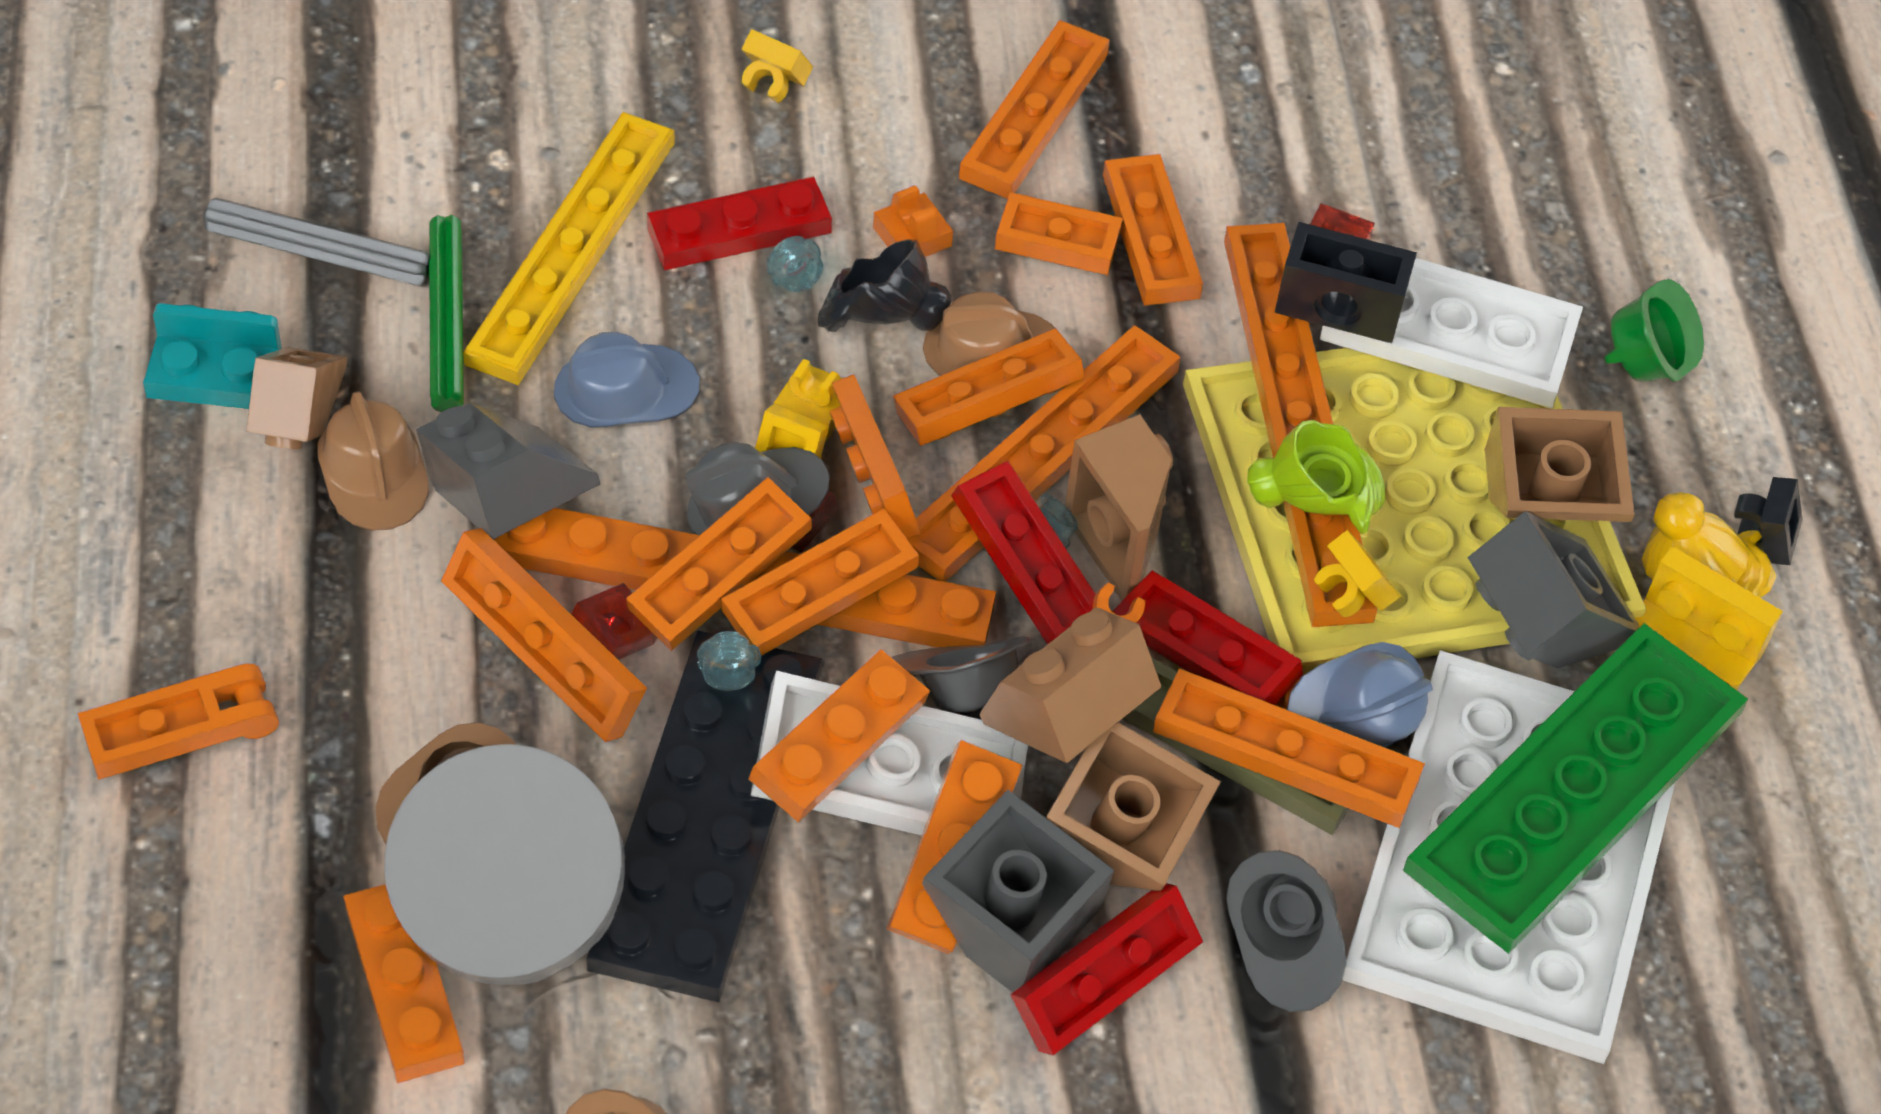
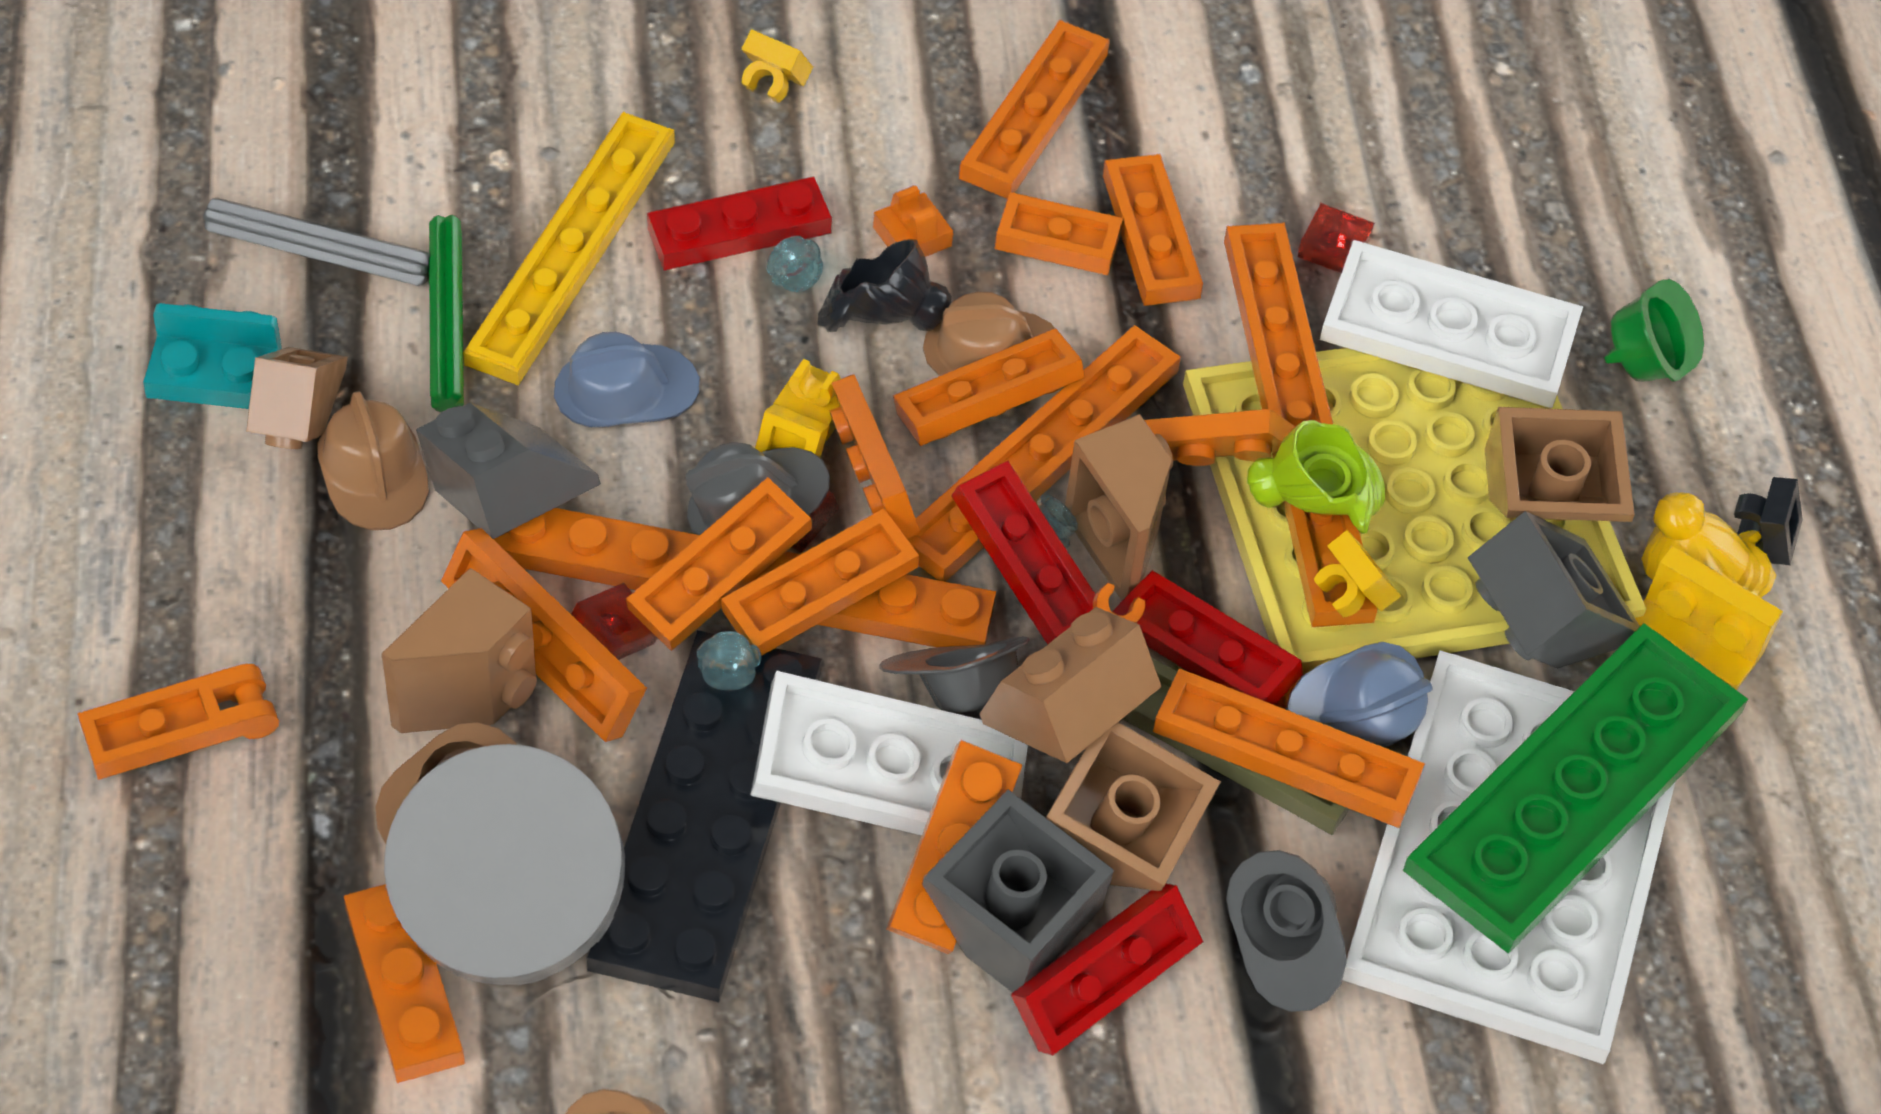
(461, 659): none -> medium nougat slope
(839, 735): orange plate -> none
(1238, 434): none -> orange plate
(1345, 282): black brick -> none

